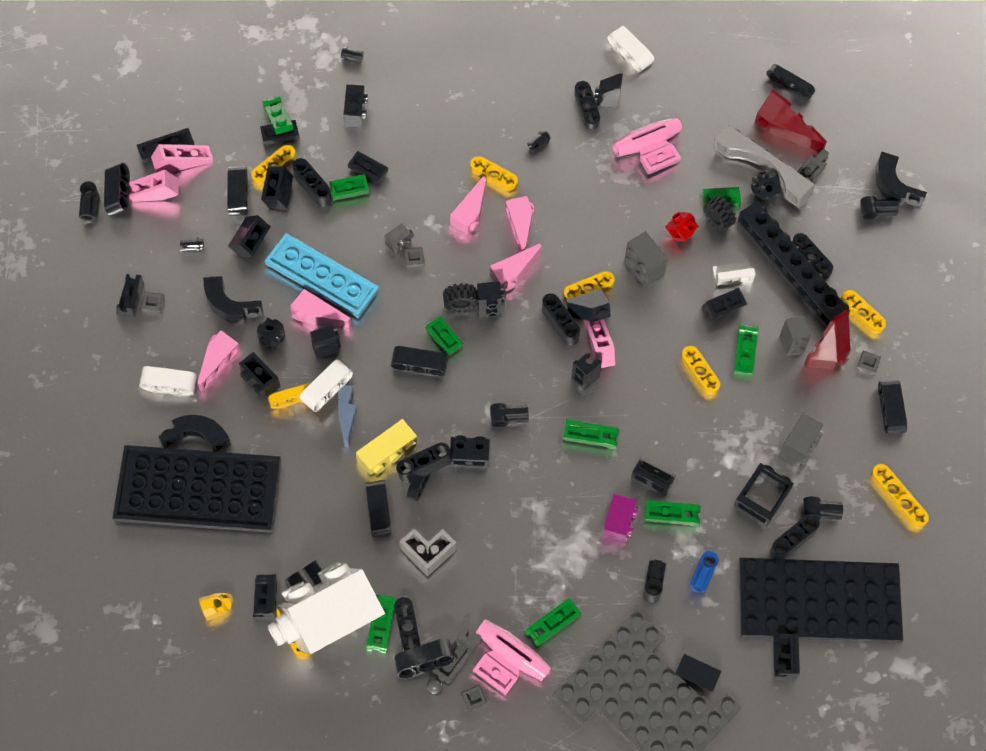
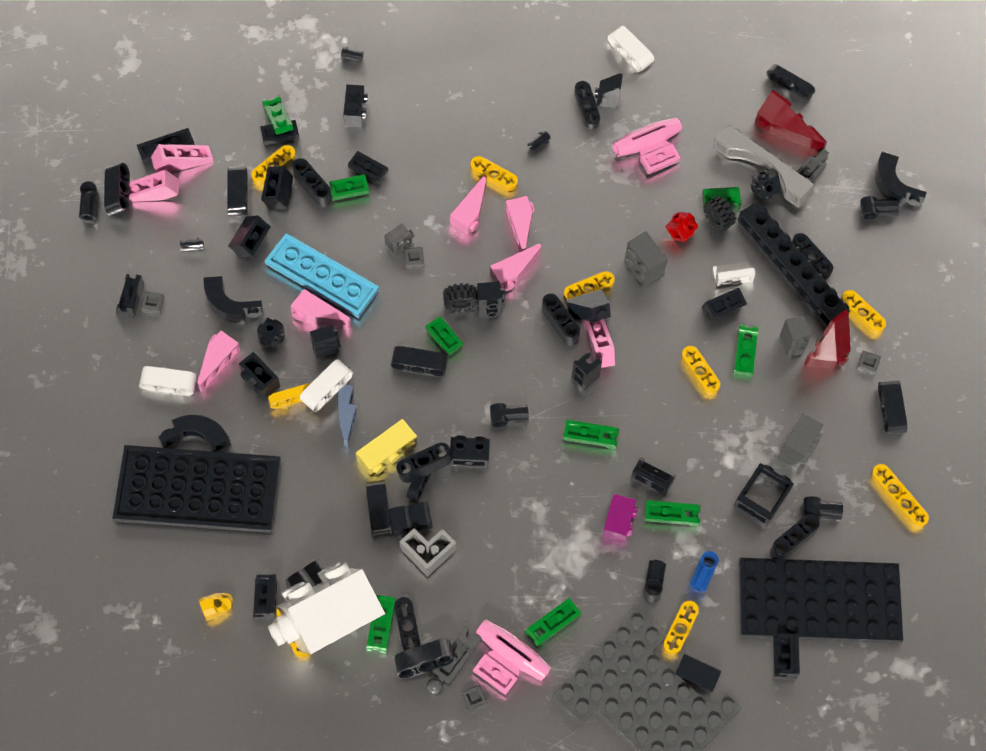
(410, 517): none -> black brick
(669, 638): none -> yellow beam

